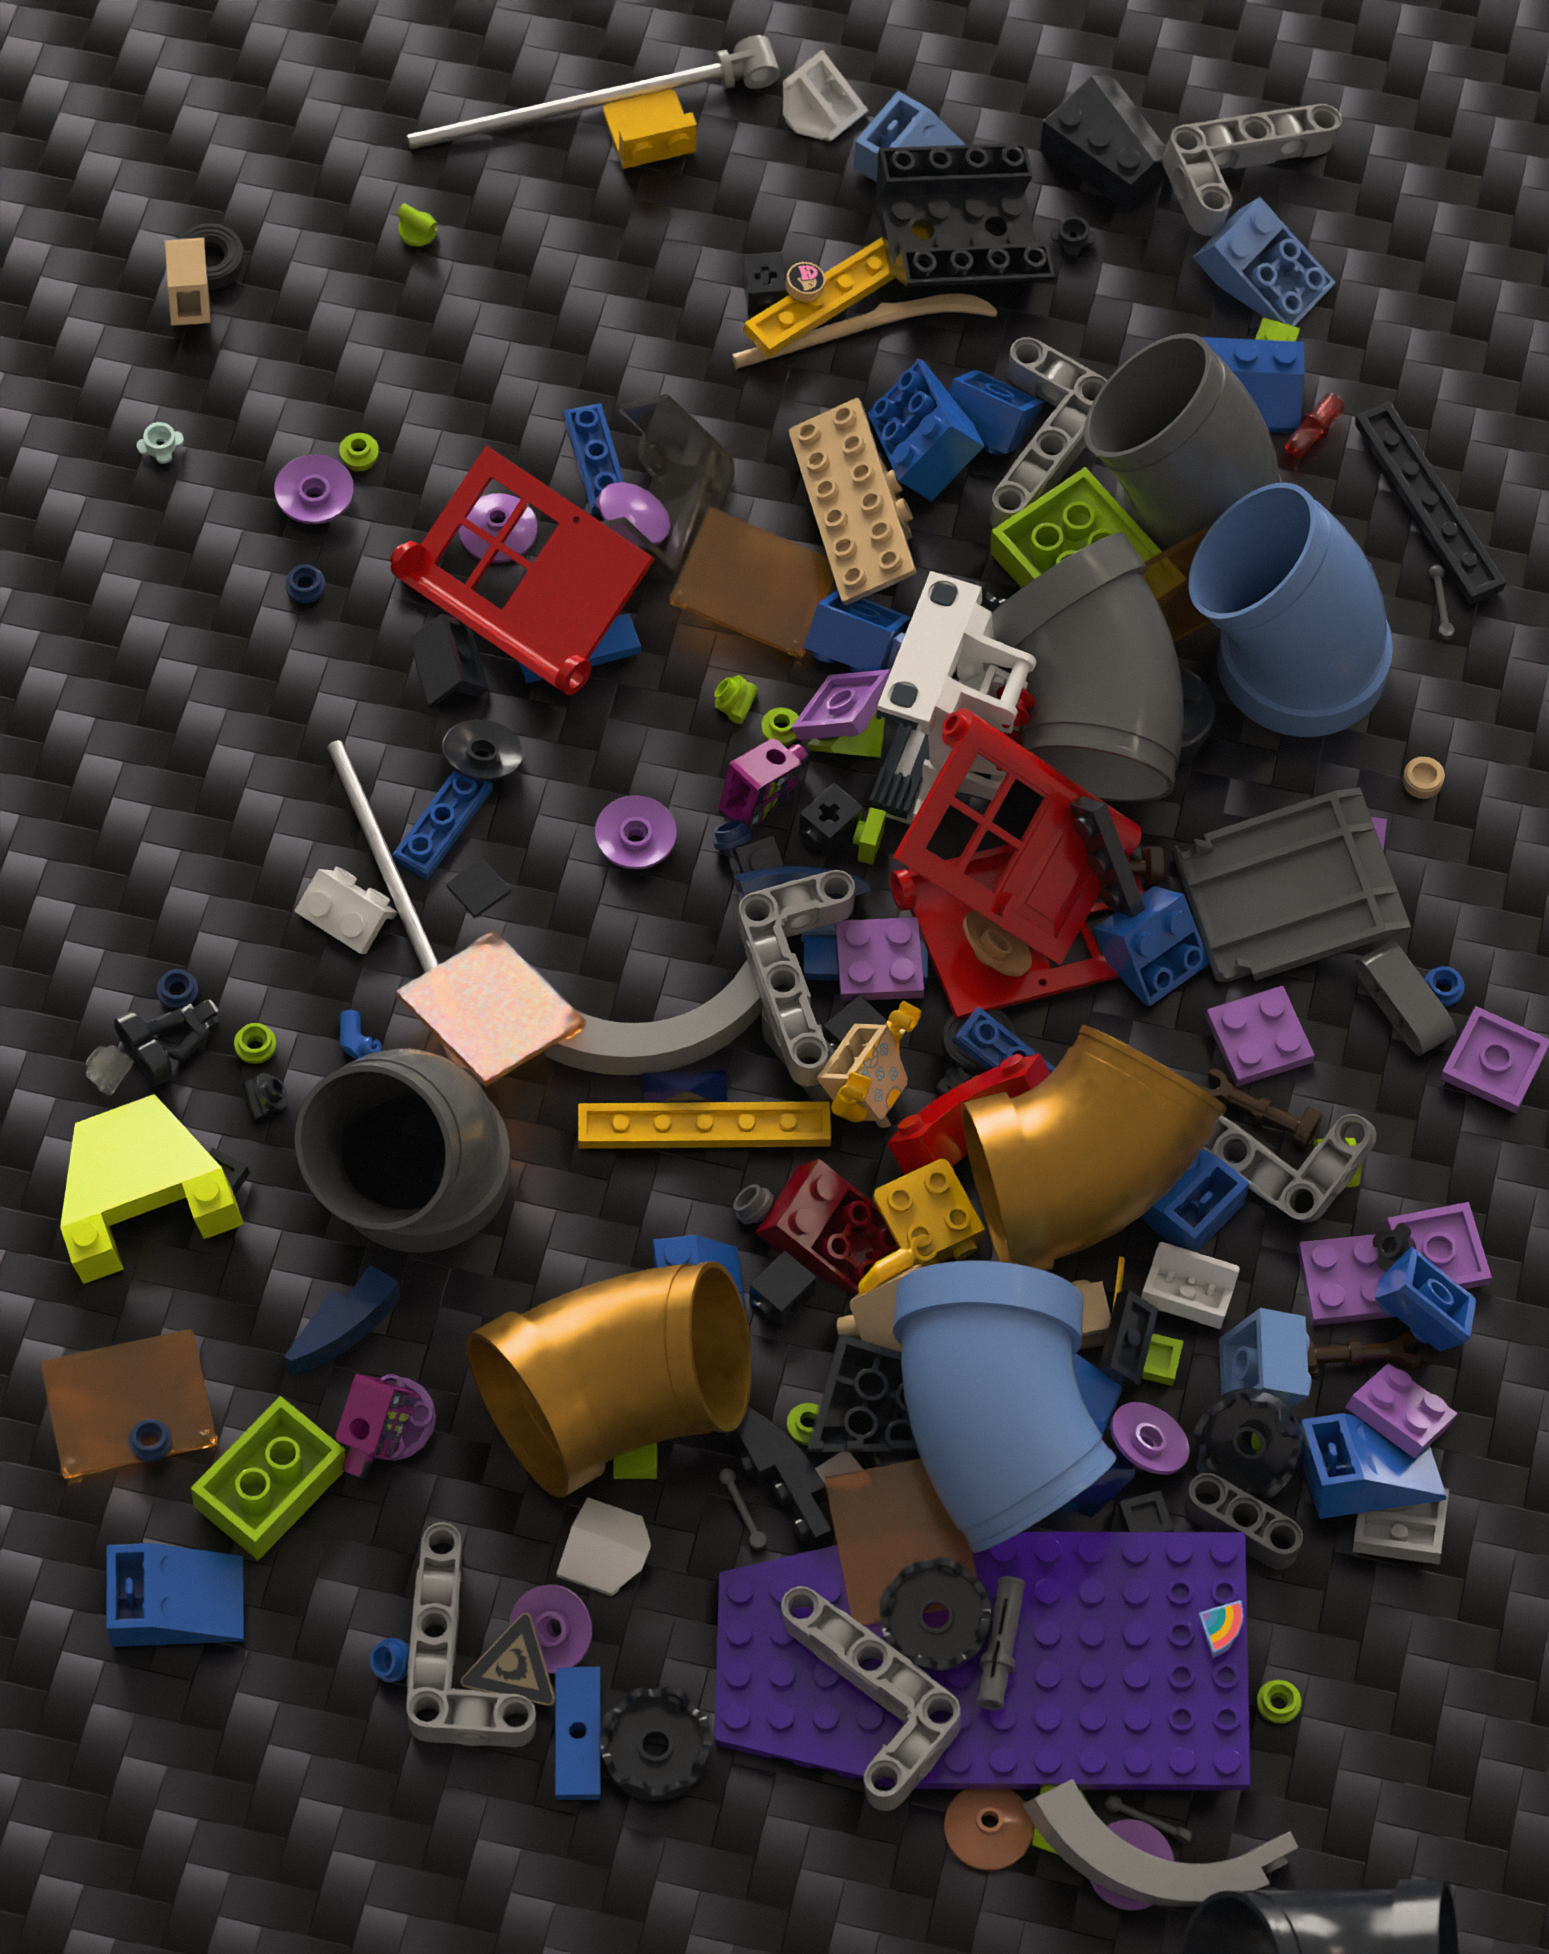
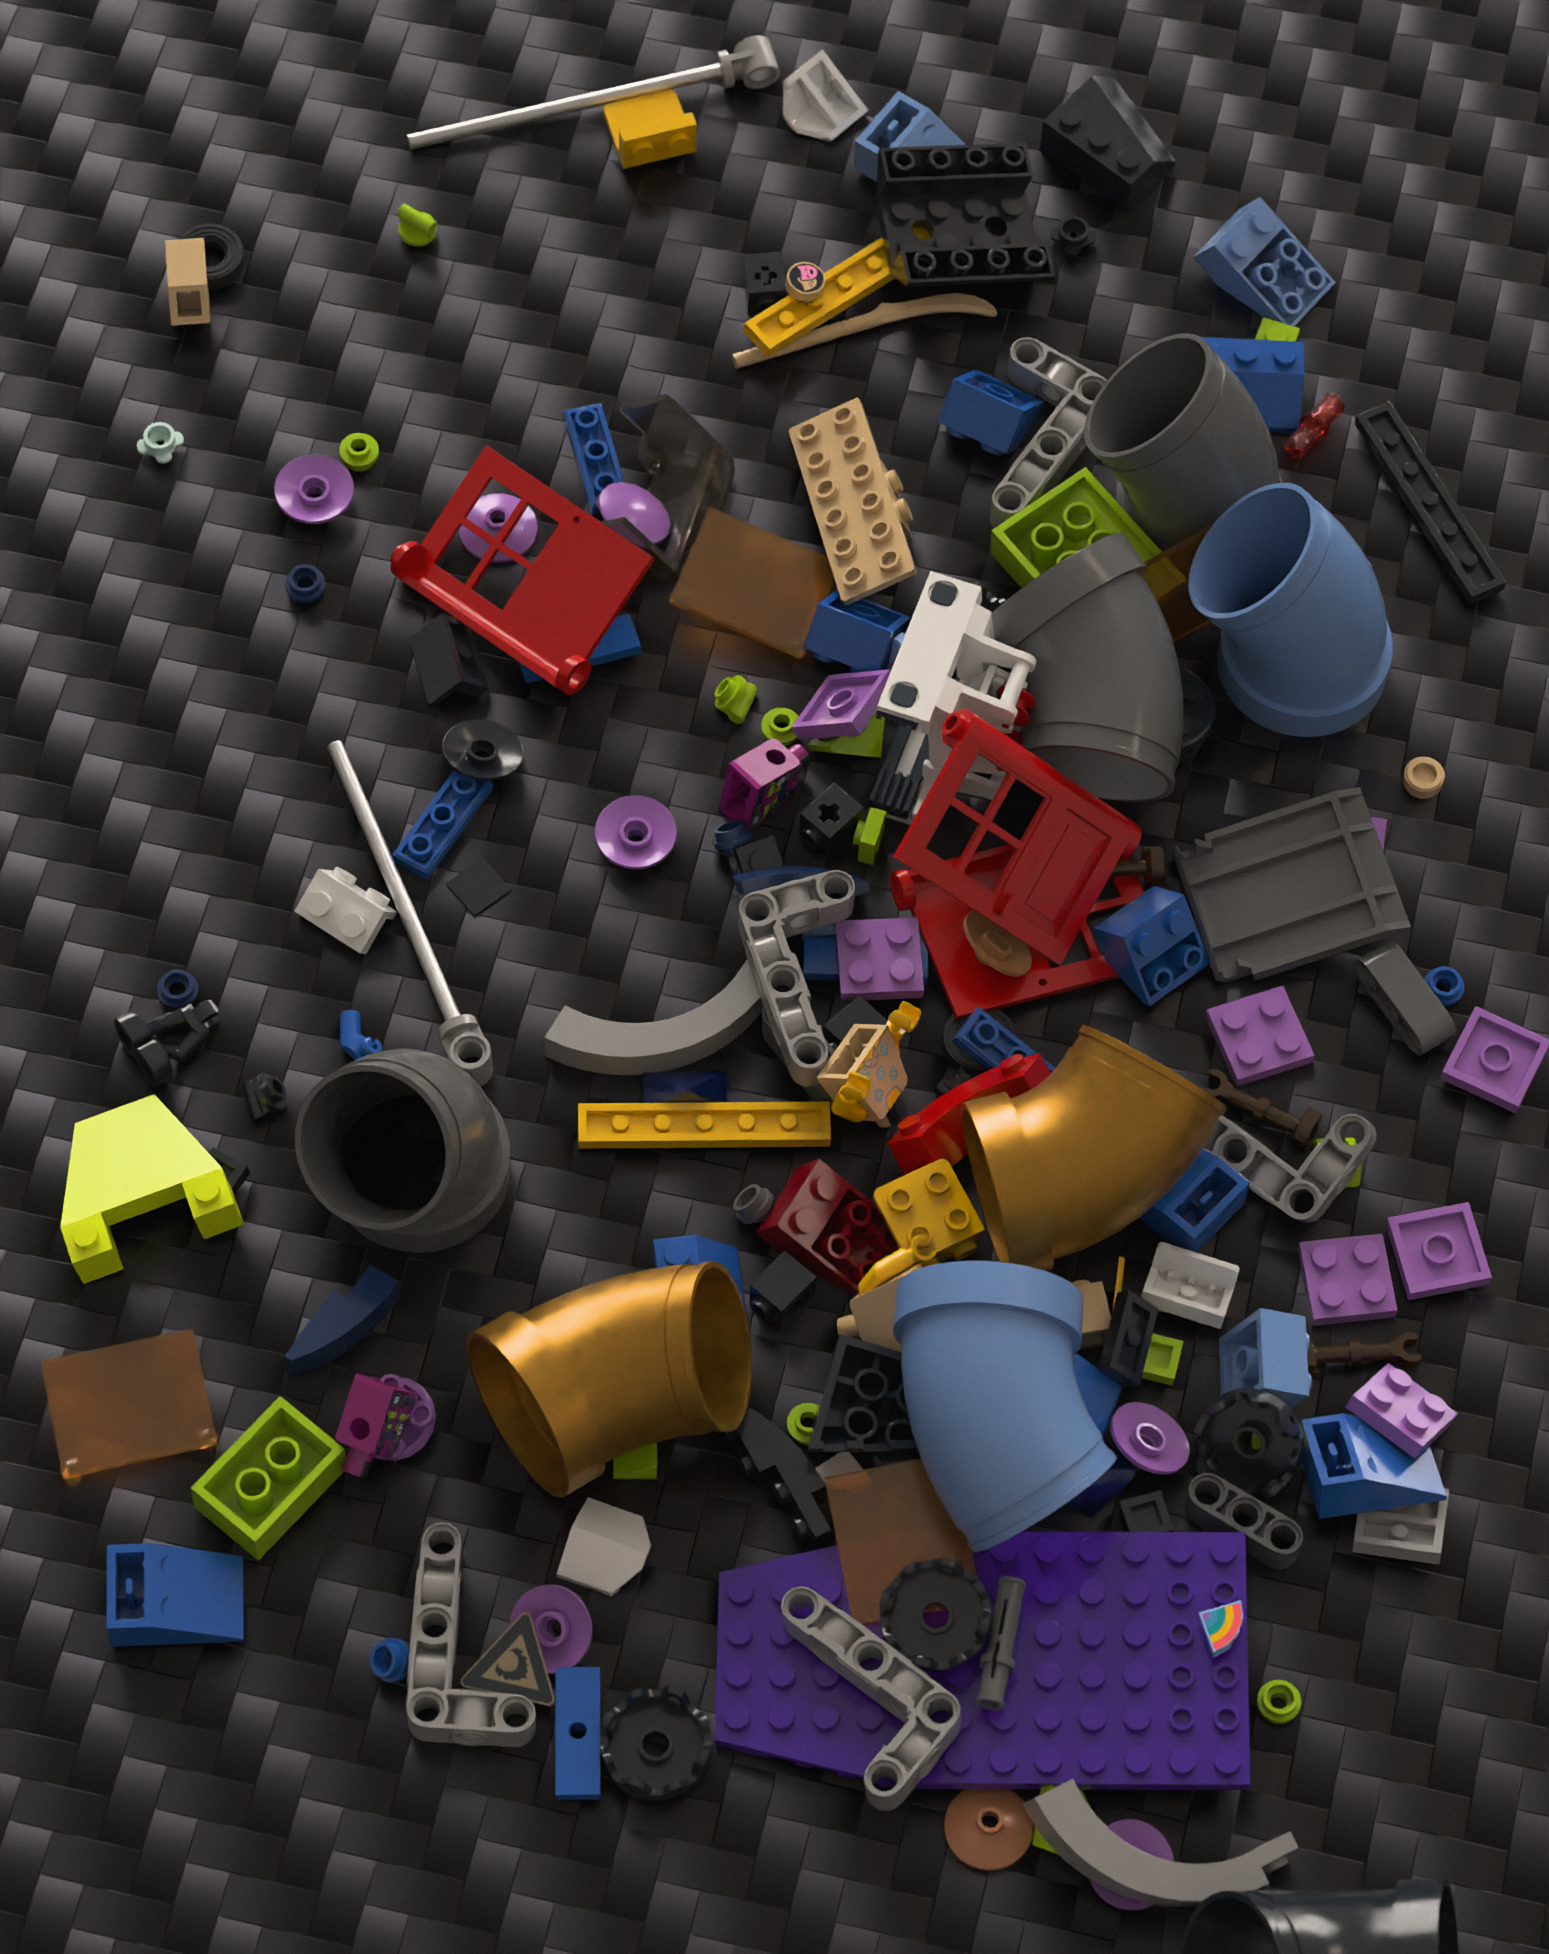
(108, 1068): clear plate -> none
(150, 1429): dark blue plate -> none
(251, 1033): lime plate -> none
(490, 1008): clear orange piece -> none
(757, 1538): dark grey hinge -> none
(924, 431): blue slope -> none
(1107, 856): black plate -> none
(1114, 1804): dark grey hinge -> none
(1203, 148): light grey beam -> none
(1385, 1241): black plate -> none
(1426, 1301): blue slope -> none
(1446, 629): dark grey hinge -> none

